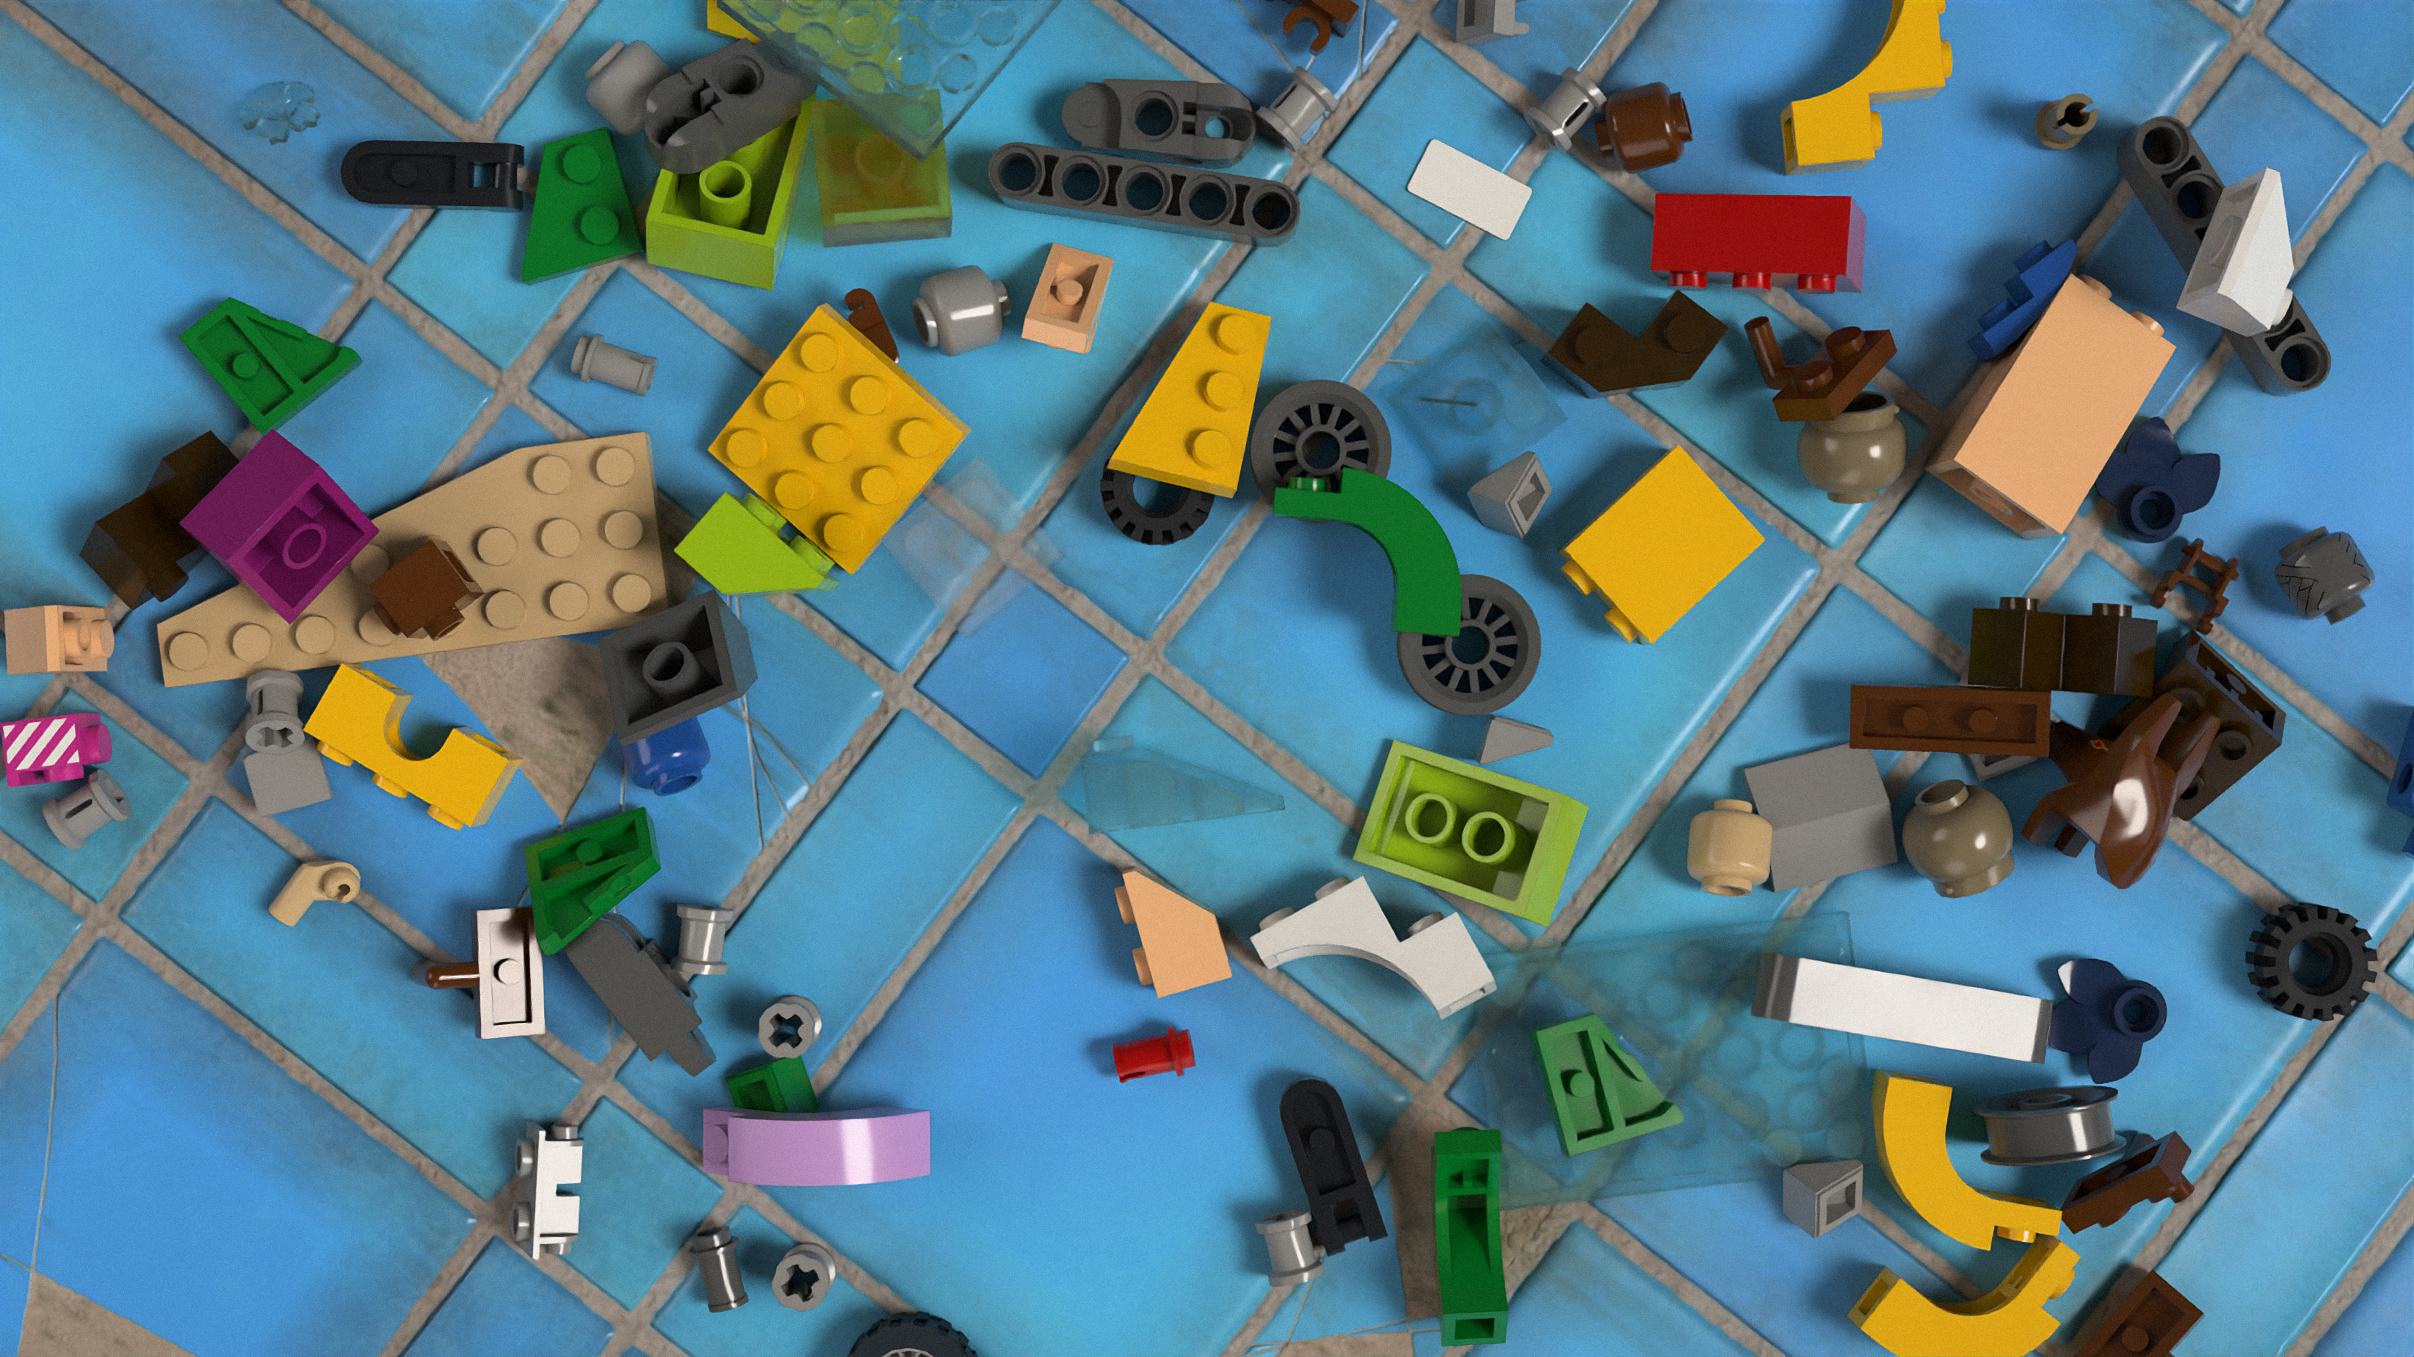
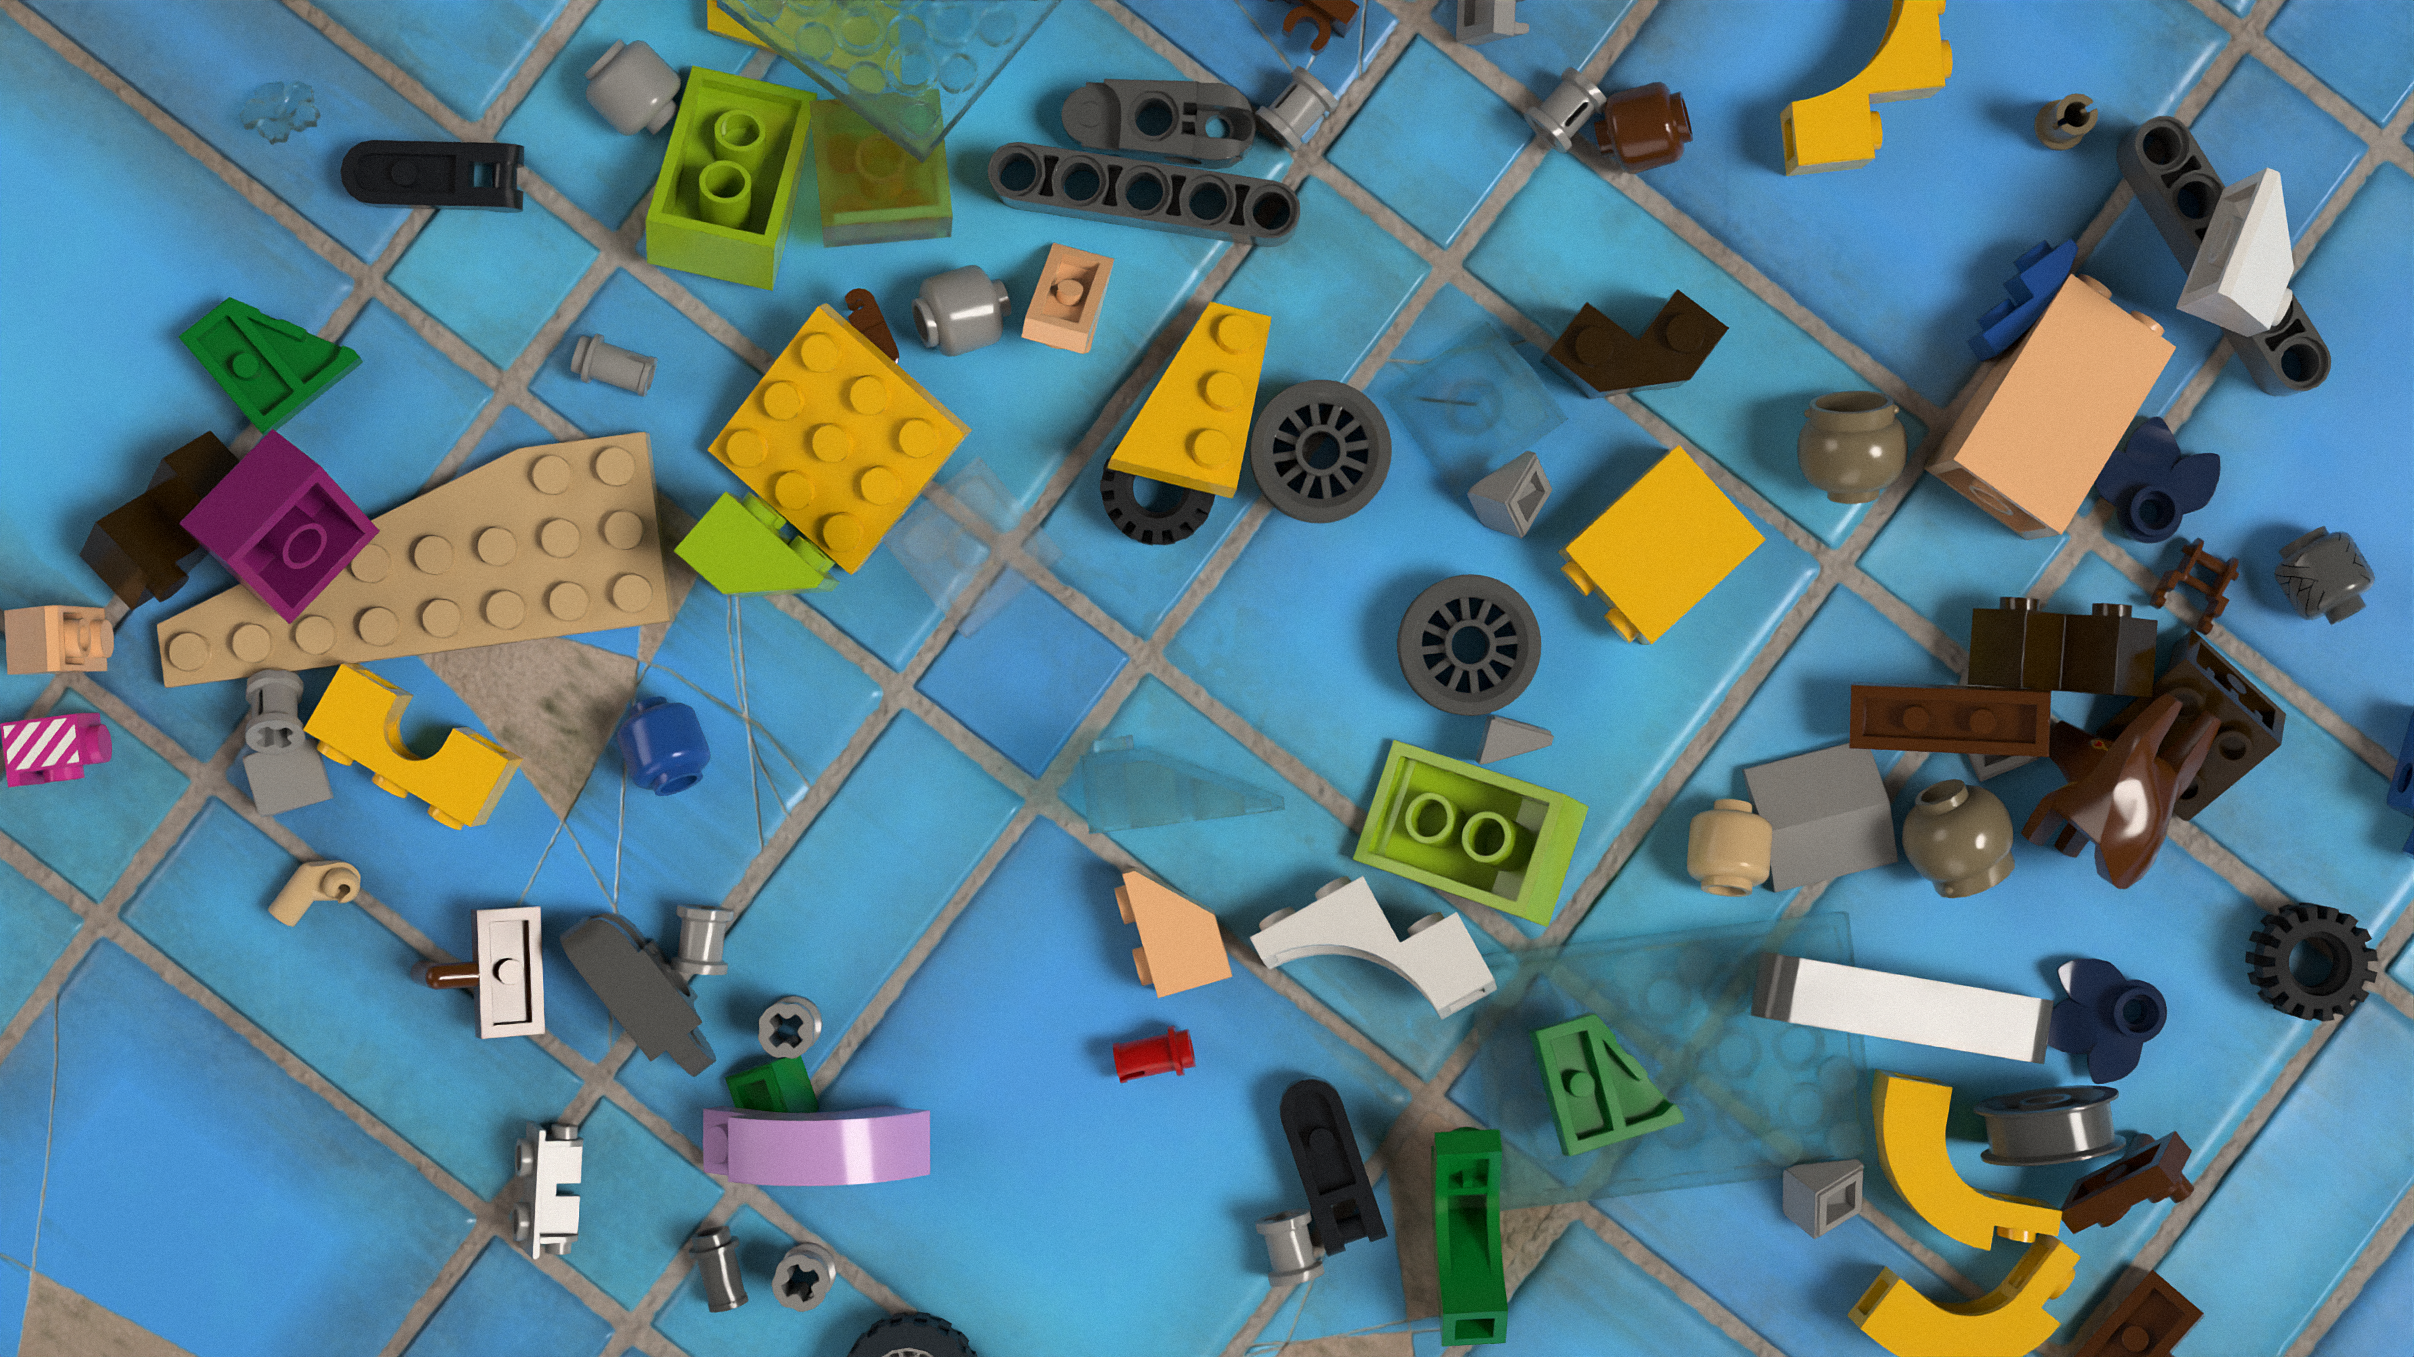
(87, 810): light grey bush -> none
(425, 592): reddish brown brick -> none
(580, 209): green wing -> none
(588, 874): green wing -> none
(676, 666): dark grey slope -> none
(697, 121): dark grey piece -> none
(1419, 553): green arch -> none
(1469, 189): white sticker -> none
(1759, 242): red wedge -> none
(1828, 379): reddish brown plate -> none

